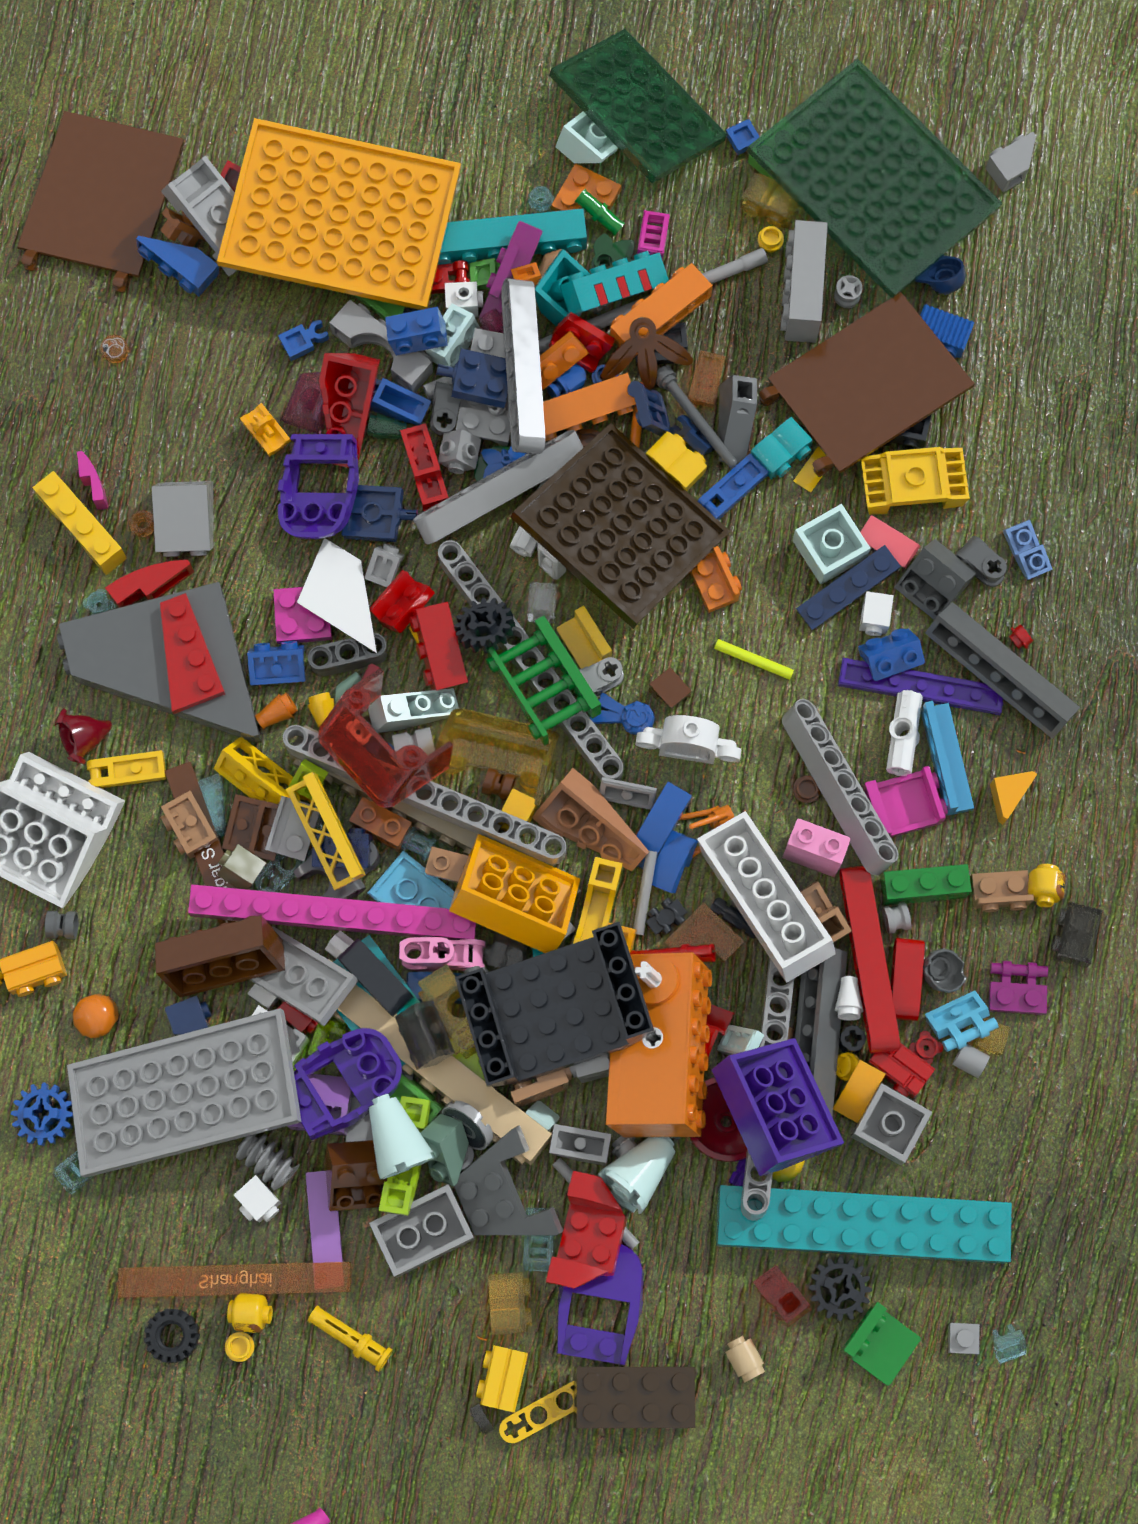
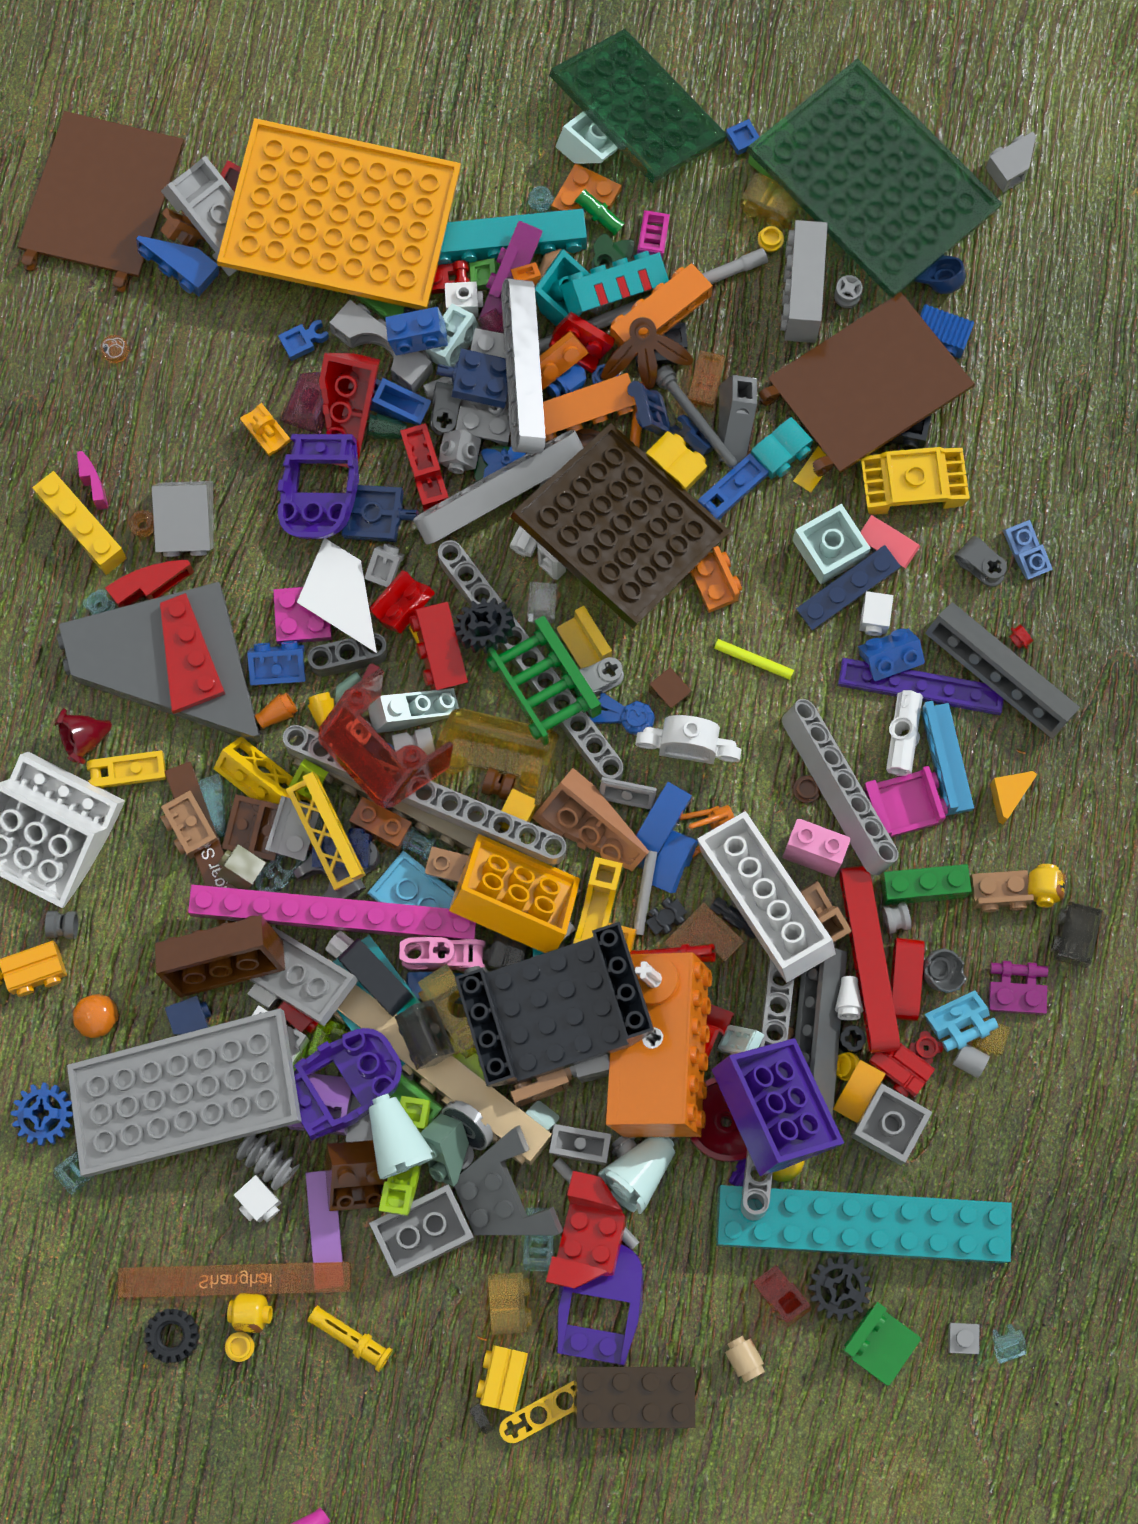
(935, 579): dark grey slope -> none

